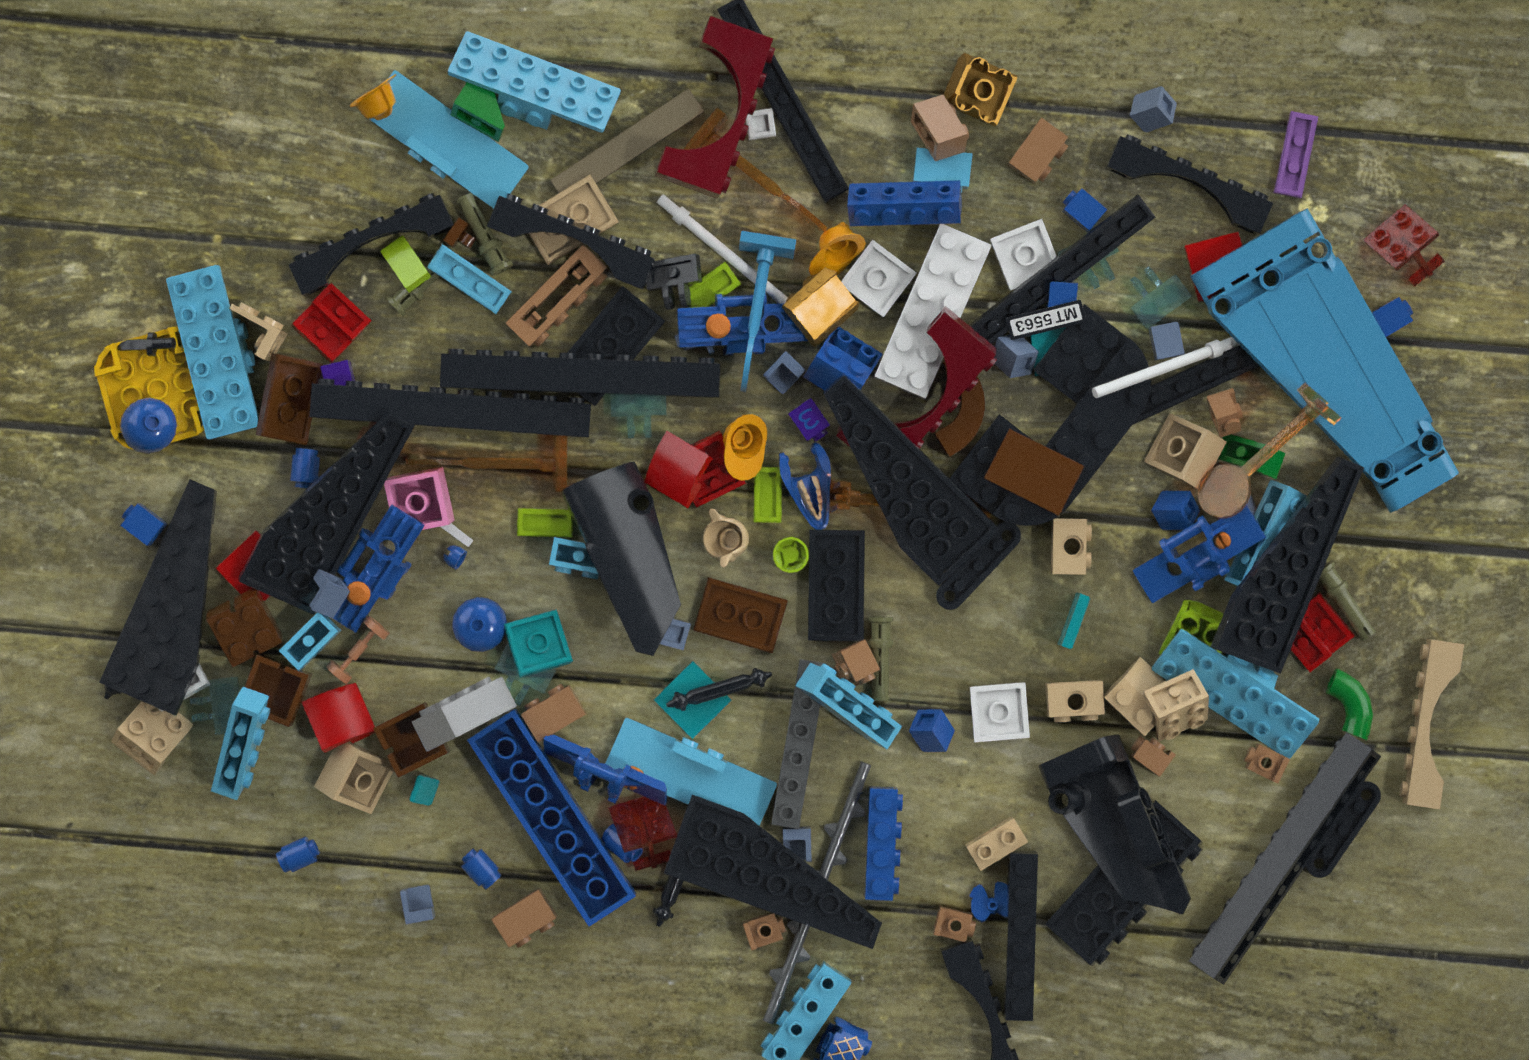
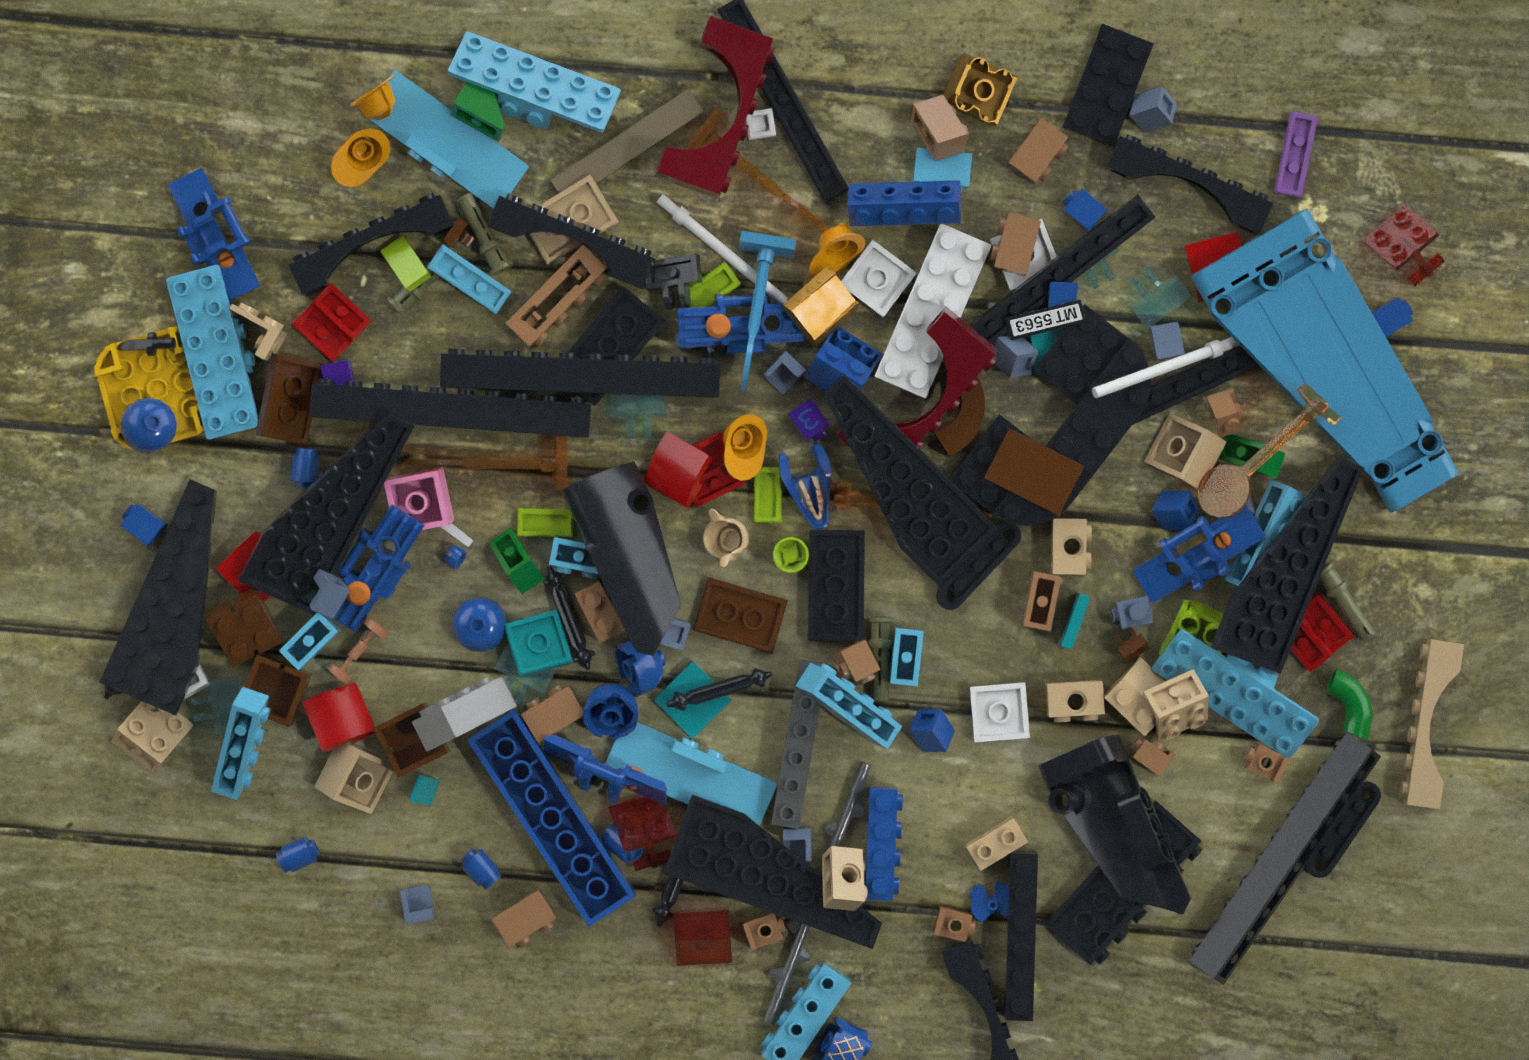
(206, 237): none -> blue piece
(360, 157): none -> light orange piece
(516, 561): none -> green slope
(568, 617): none -> black wheel
(600, 611): none -> medium nougat brick
(611, 711): none -> blue cylinder
(641, 670): none -> blue cylinder
(702, 936): none -> clear red slope
(836, 891): none -> tan brick
(906, 656): none -> medium azure brick
(1016, 244): none -> medium nougat brick
(1041, 601): none -> medium nougat brick
(1107, 85): none -> black plate
(1132, 612): none -> sand blue bracket
(1133, 648): none -> reddish brown tile

